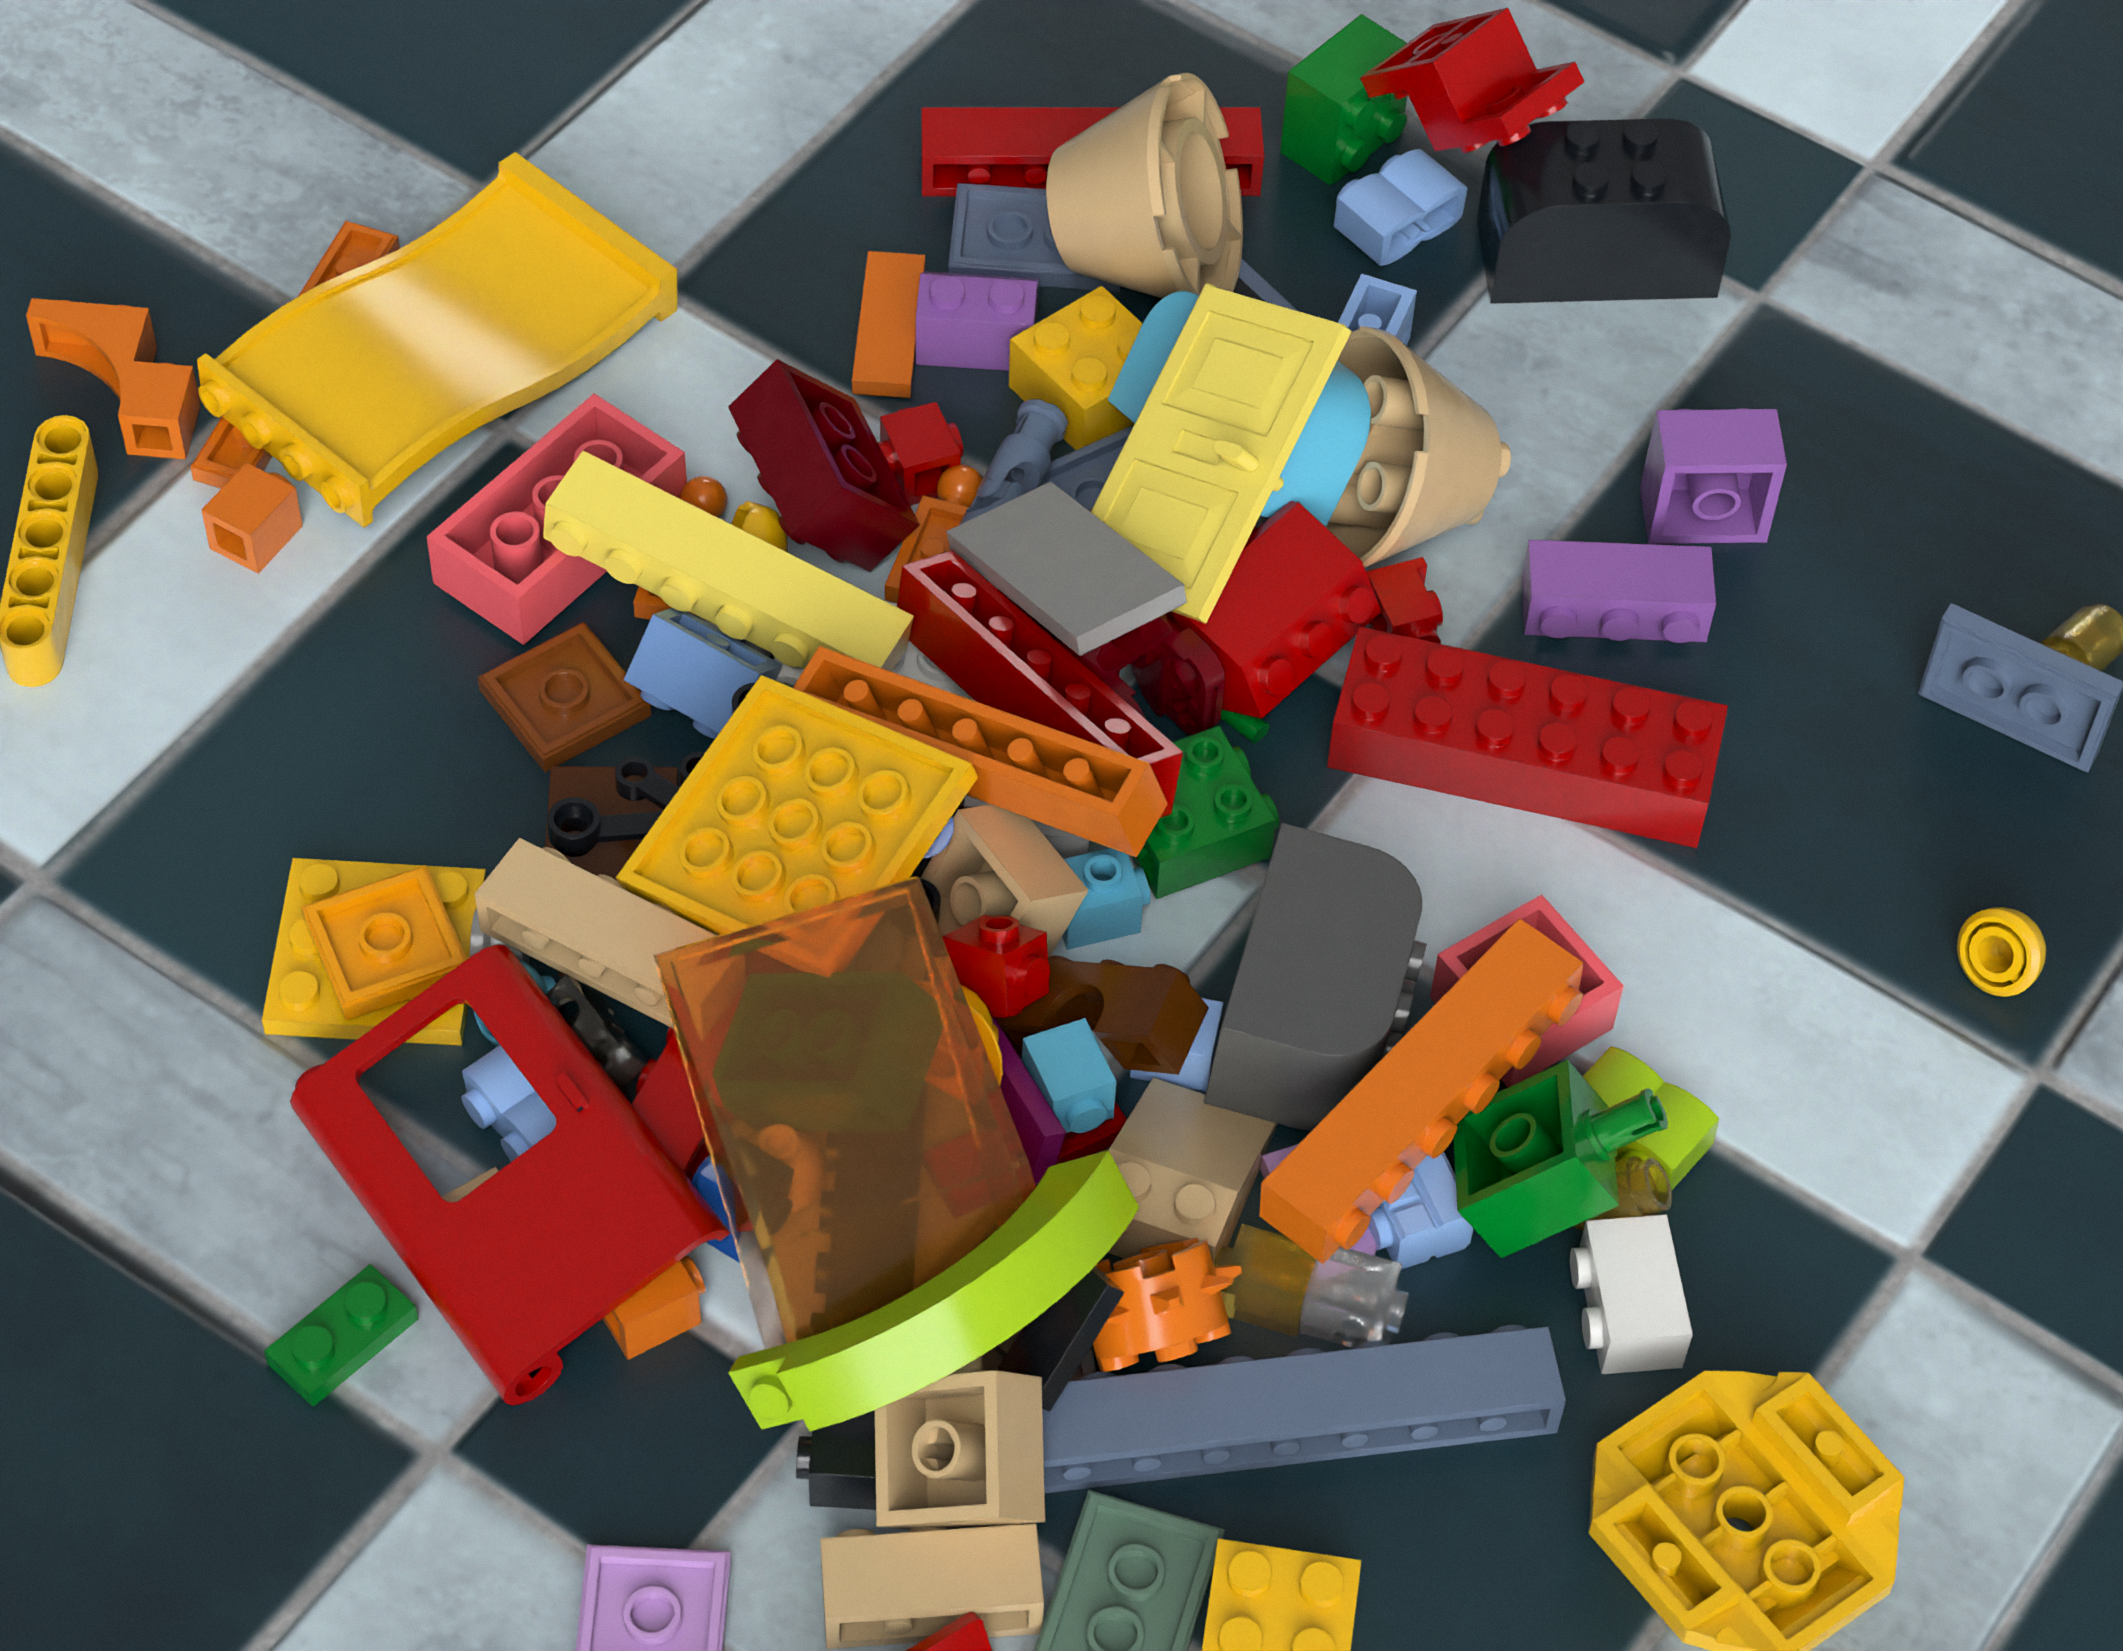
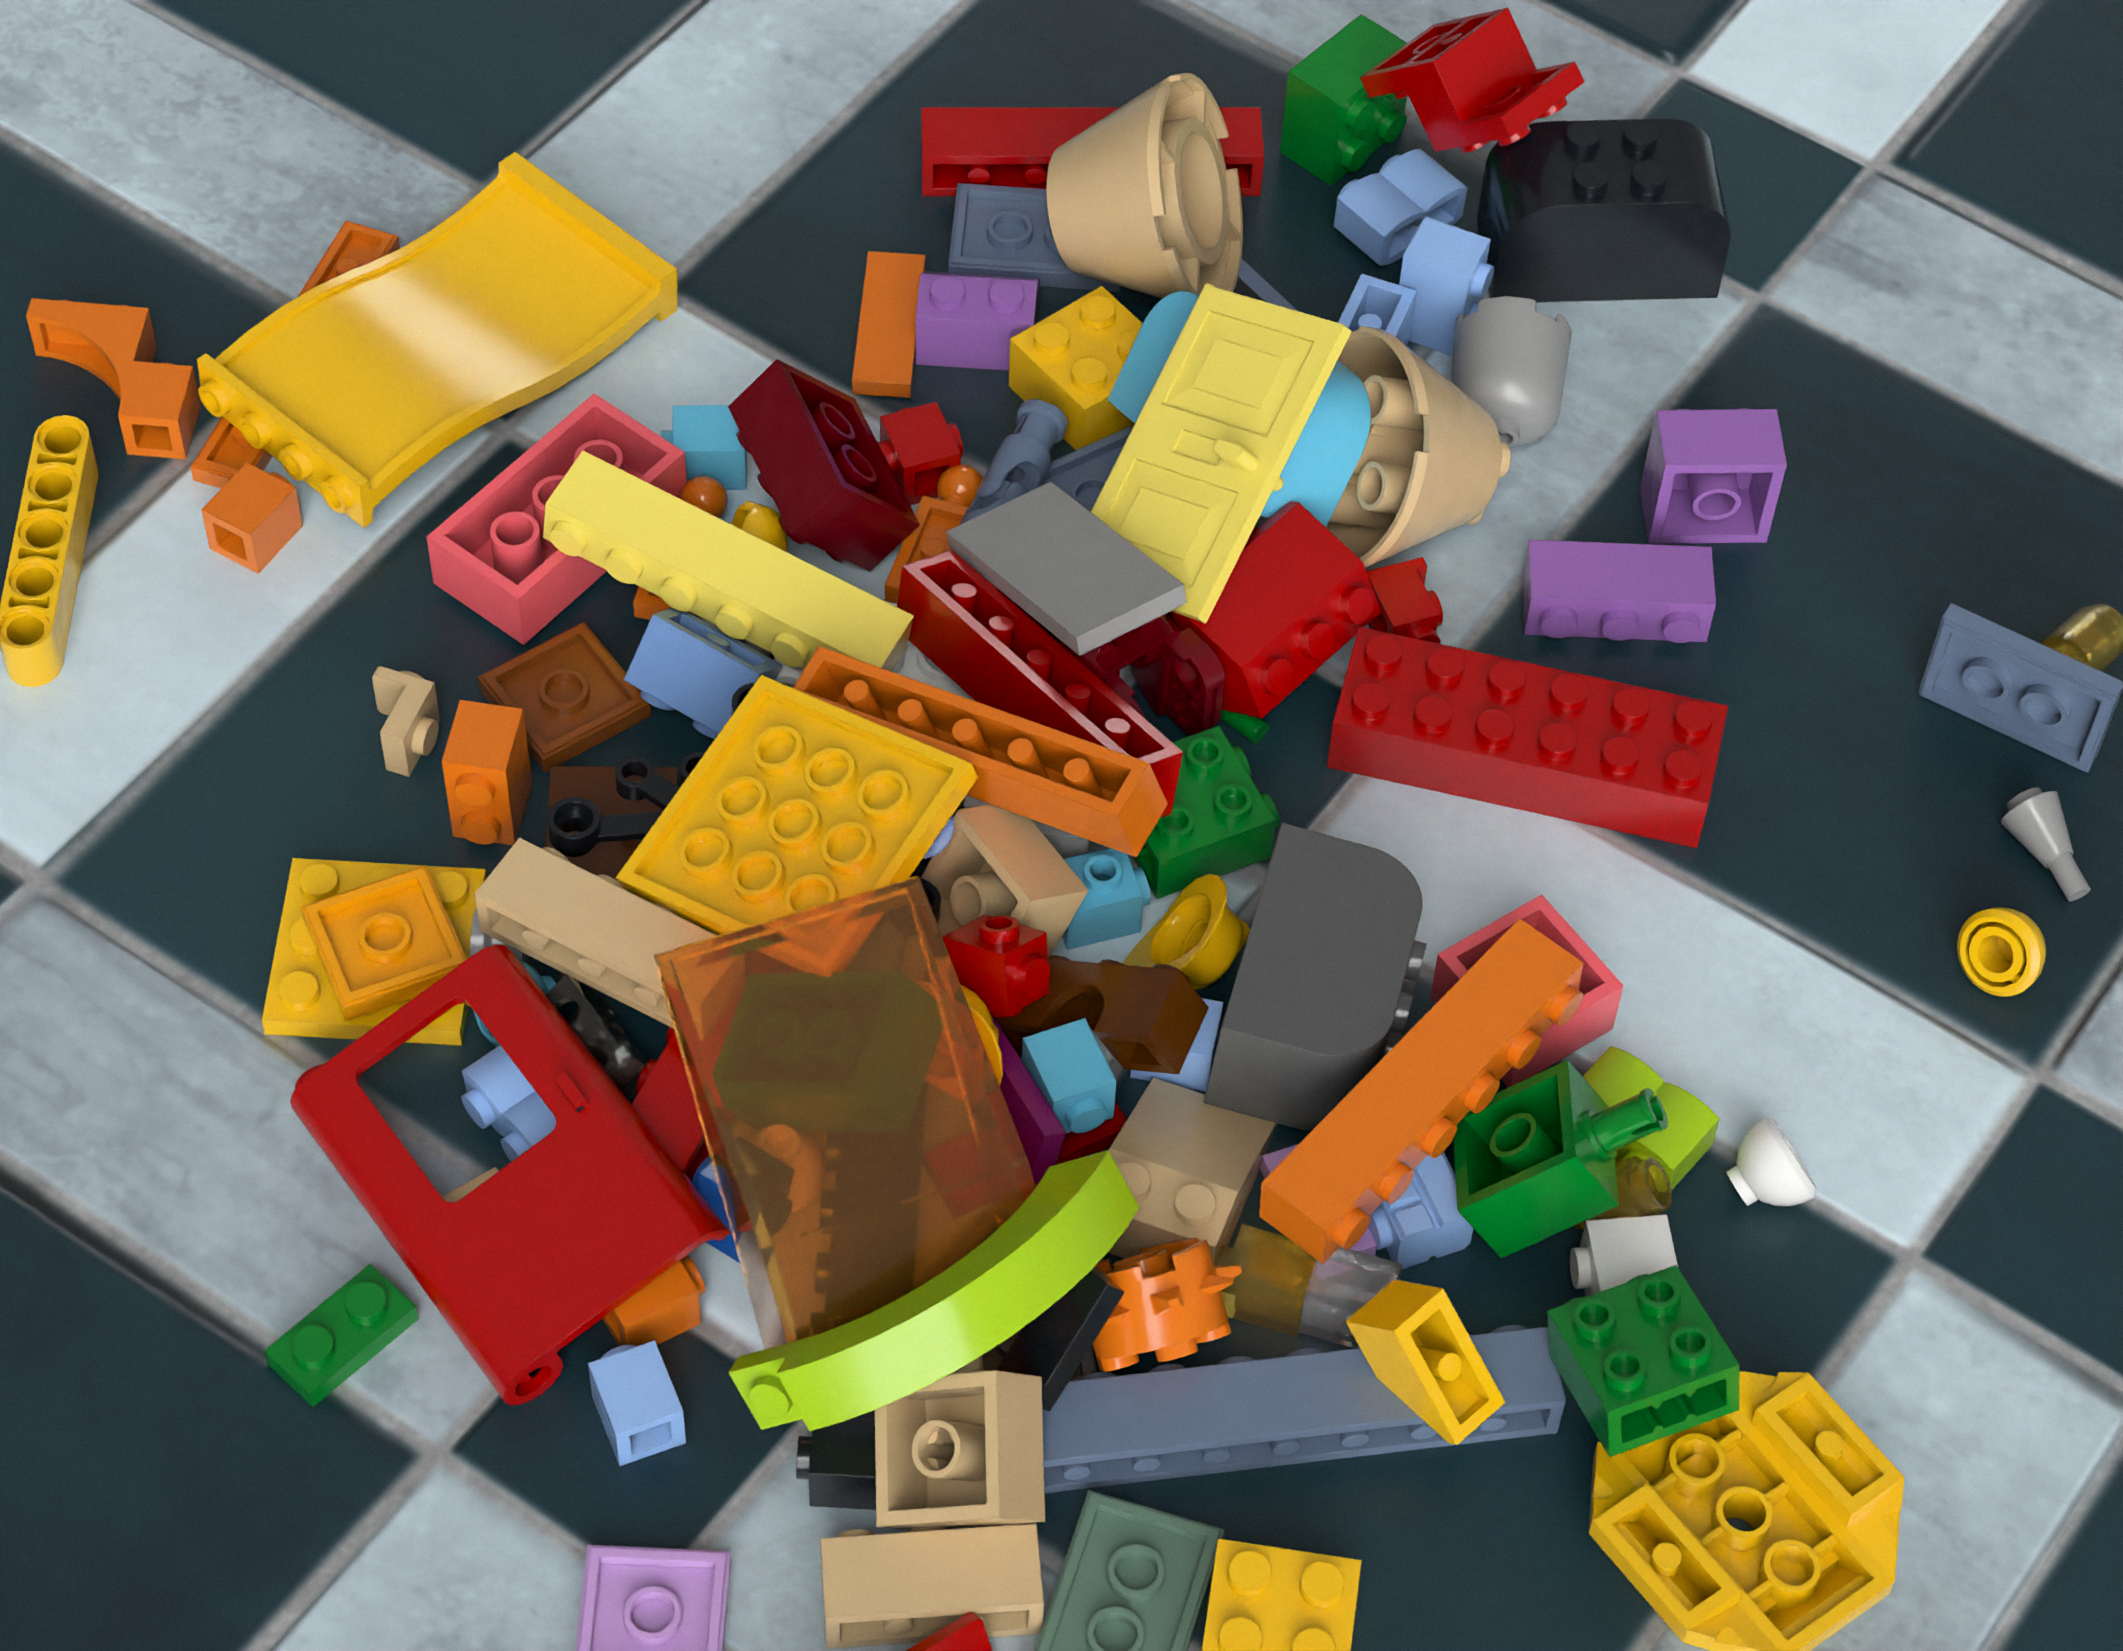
(411, 719): none -> tan bracket
(487, 772): none -> orange brick
(636, 1402): none -> light blue brick
(709, 444): none -> medium azure brick
(1195, 934): none -> yellow piece
(1426, 1357): none -> yellow slope
(1450, 279): none -> light blue brick
(1513, 365): none -> light grey cylinder
(1643, 1360): none -> green brick
(1770, 1168): none -> white brick
(2041, 828): none -> light grey cone

